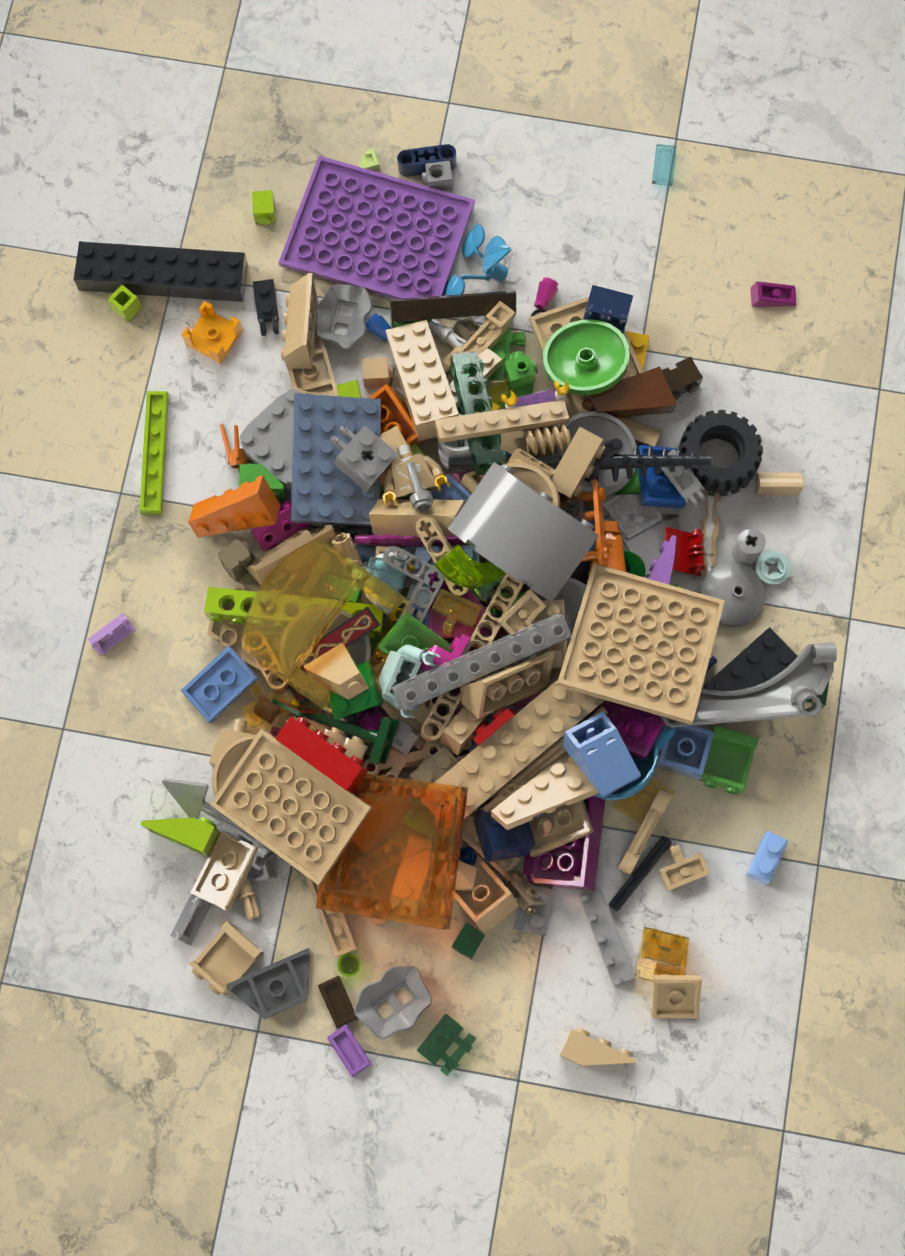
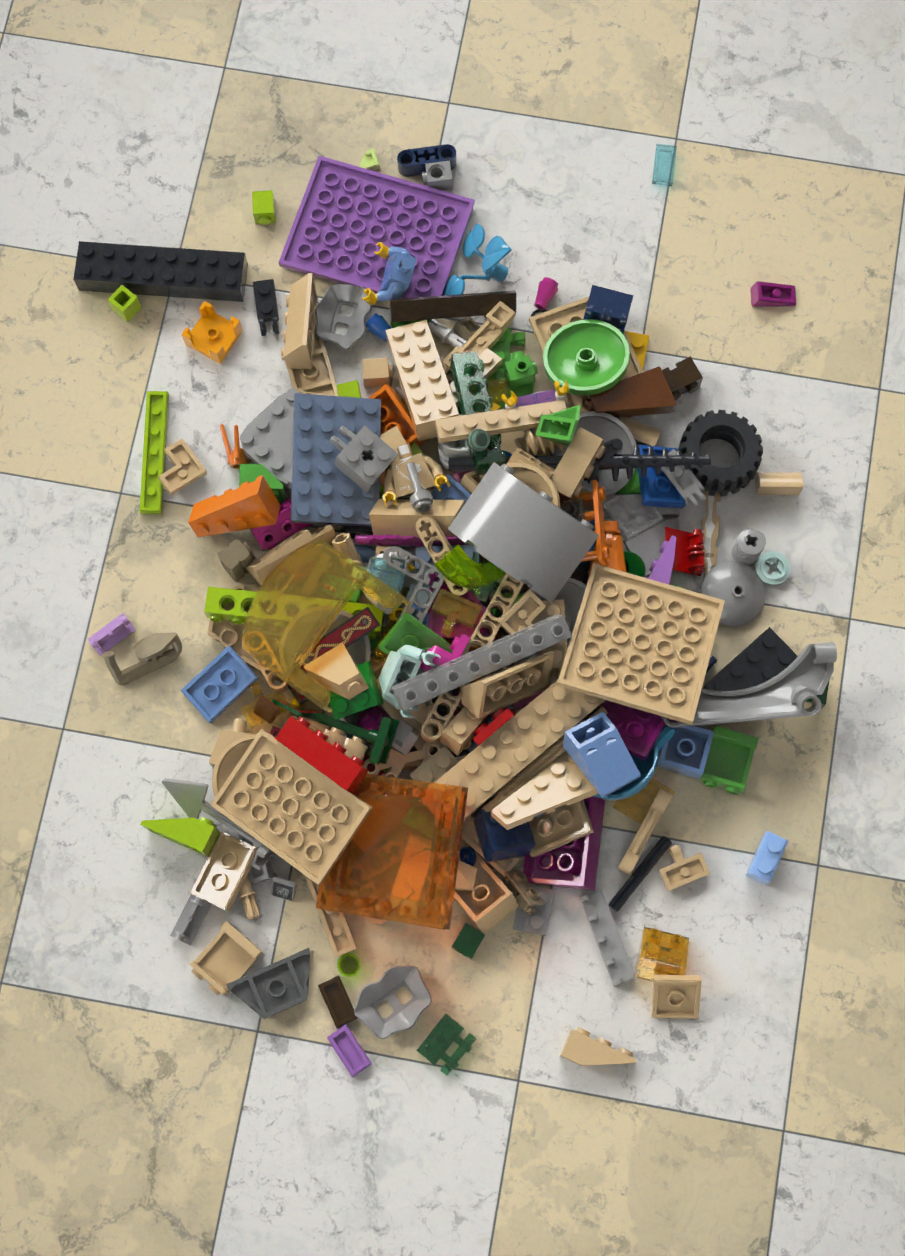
(150, 653): none -> dark tan piece
(185, 470): none -> tan plate
(283, 888): none -> slope
(396, 275): none -> medium blue torso
(478, 440): none -> sand green plate
(559, 426): none -> bright green slope

